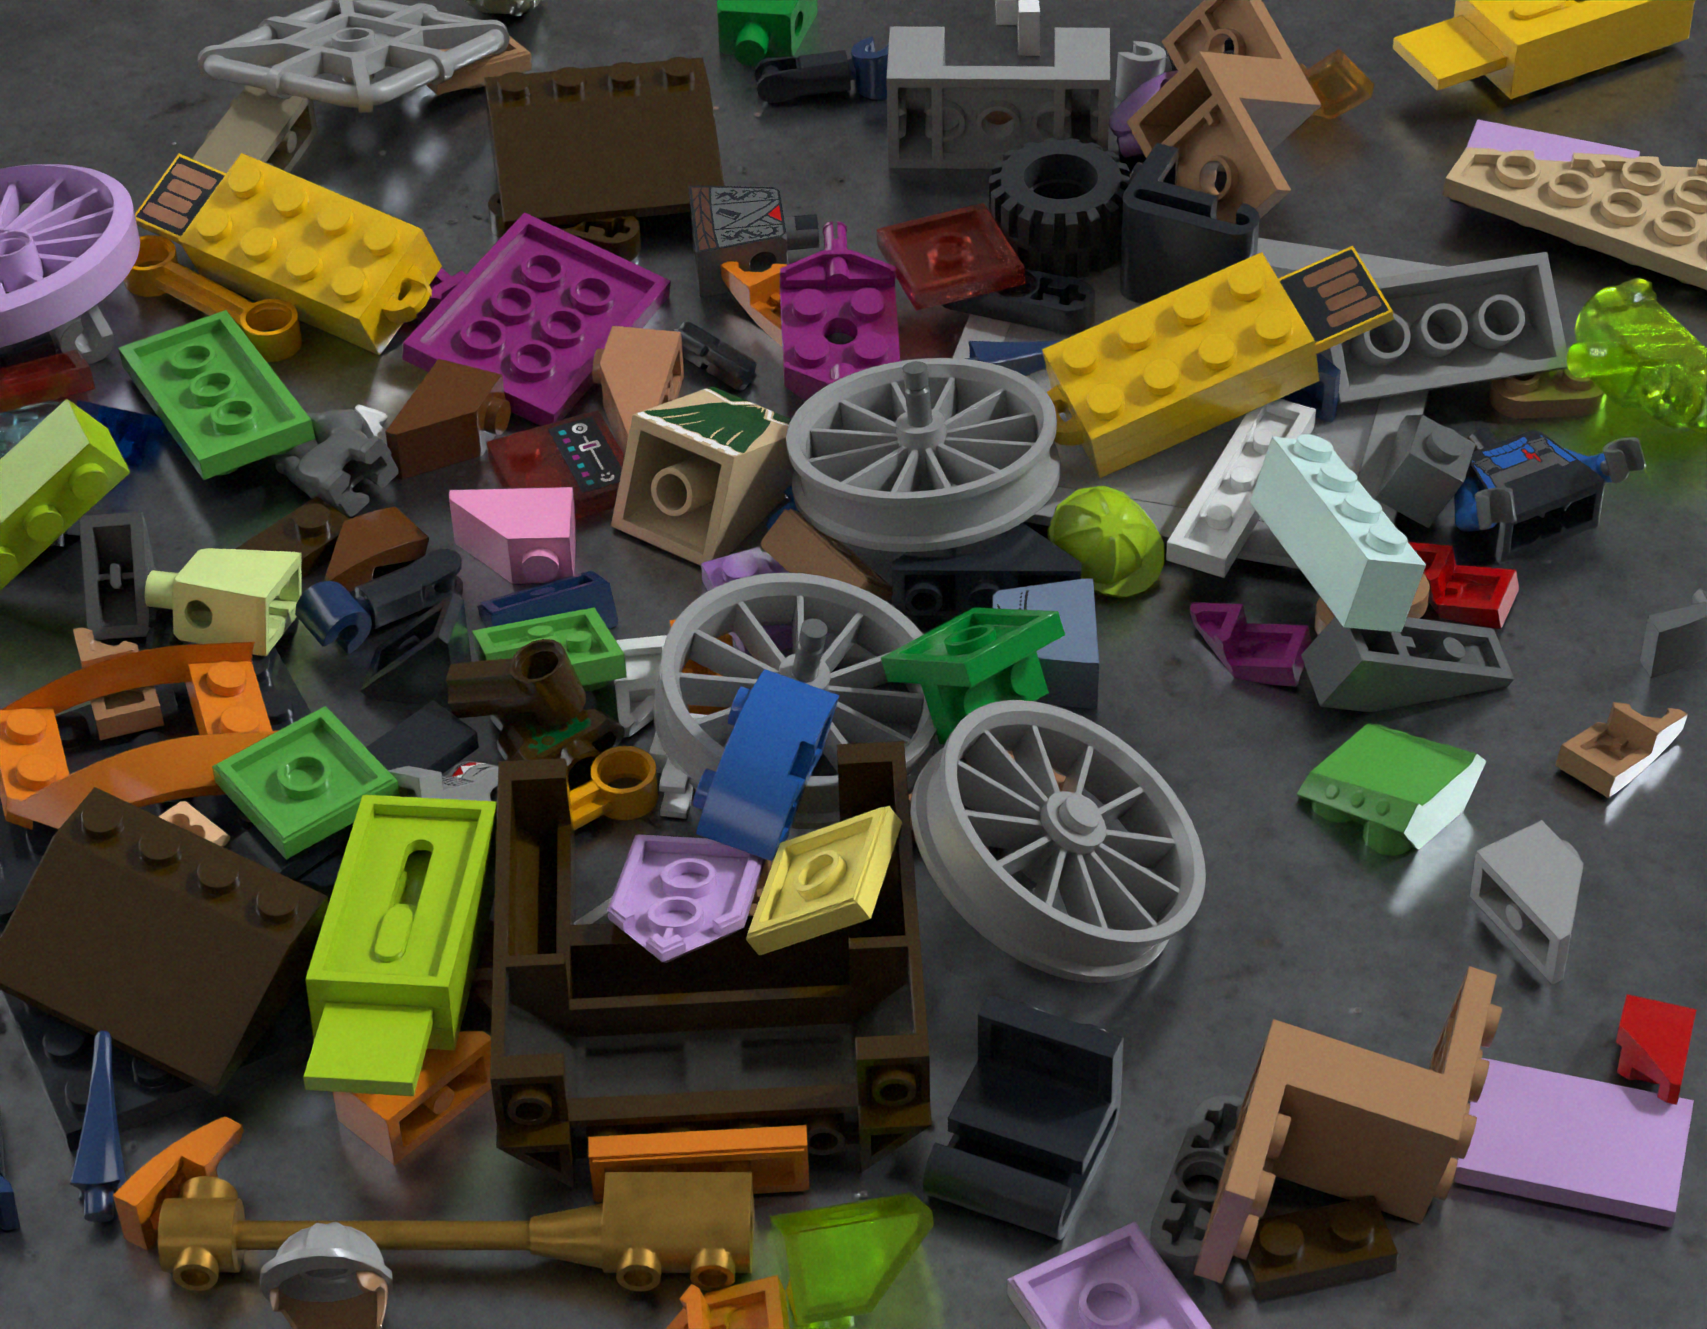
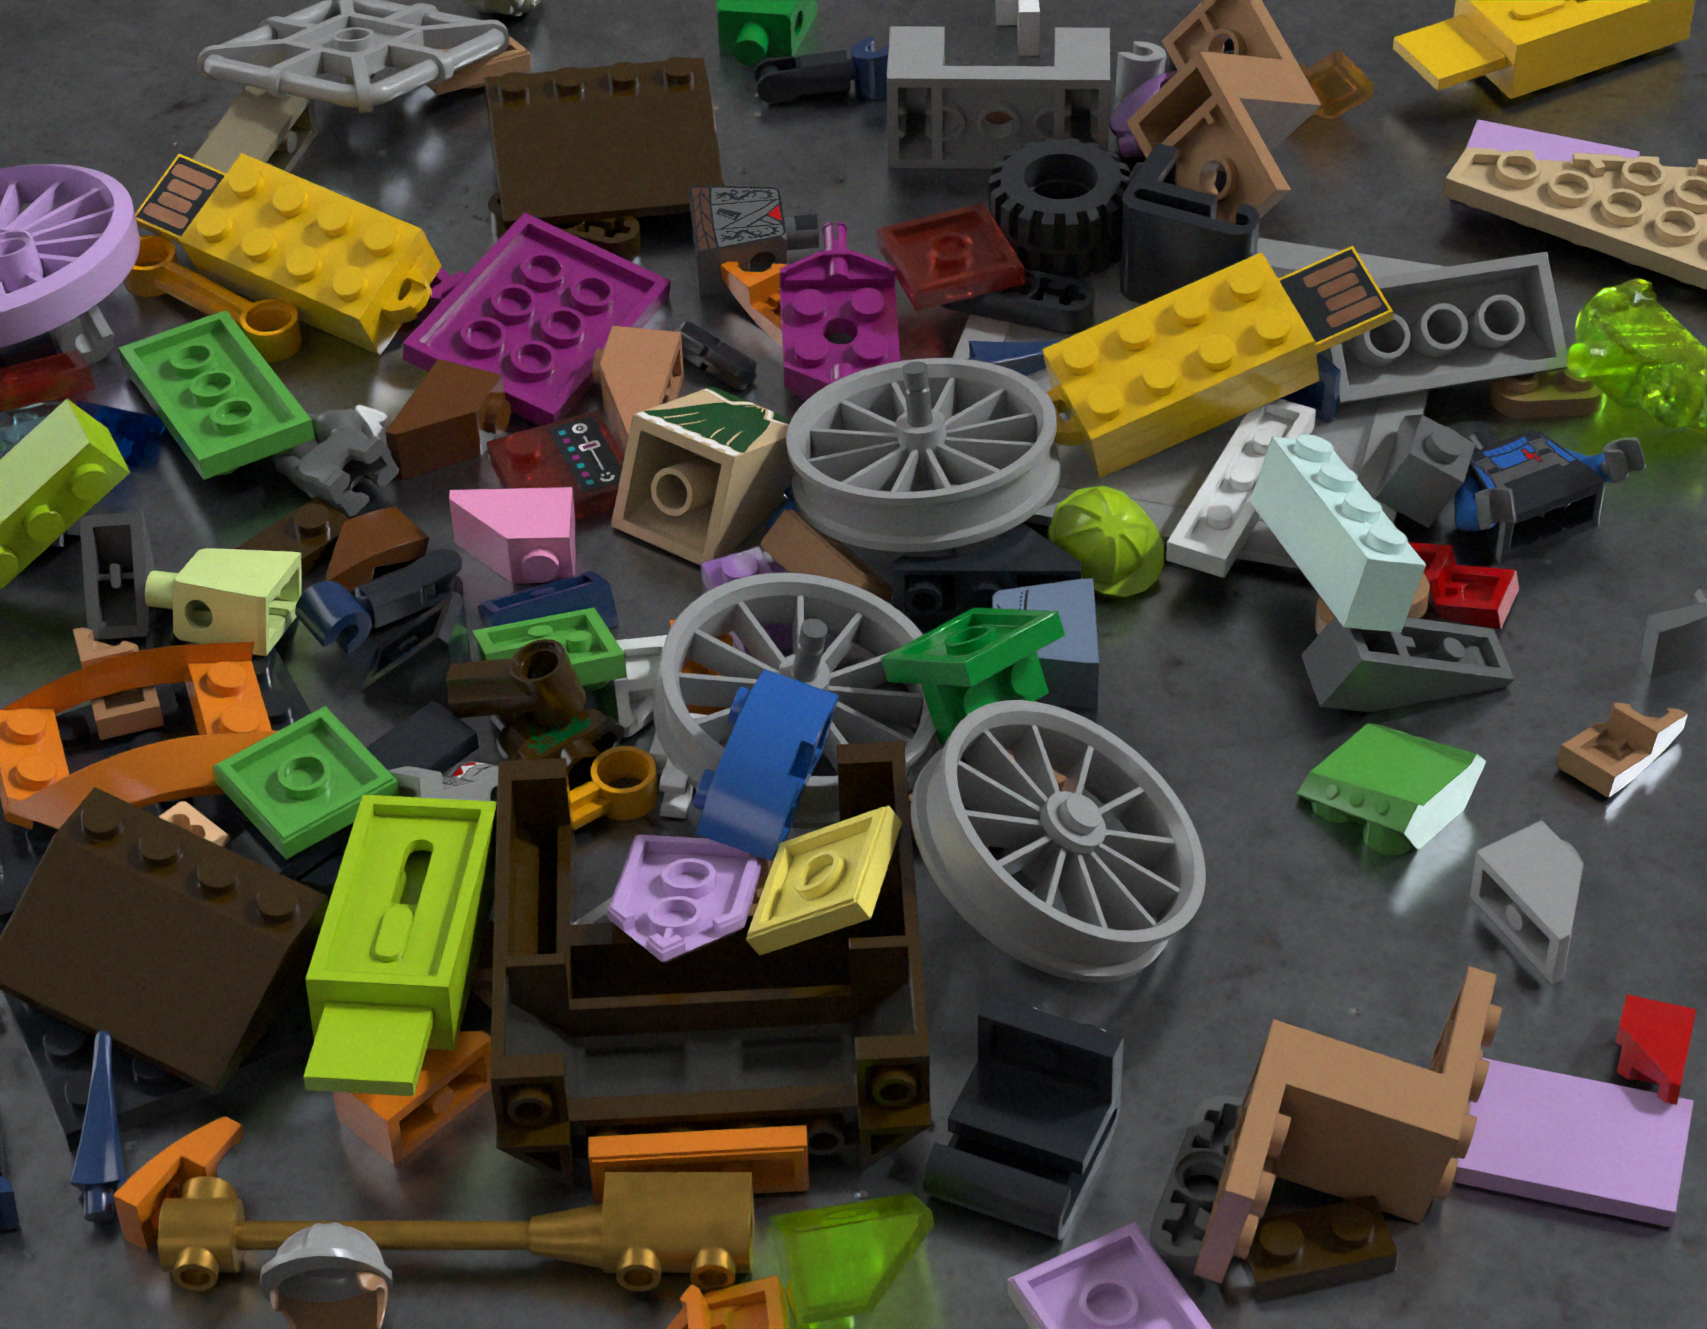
(1252, 650): magenta slope -> none

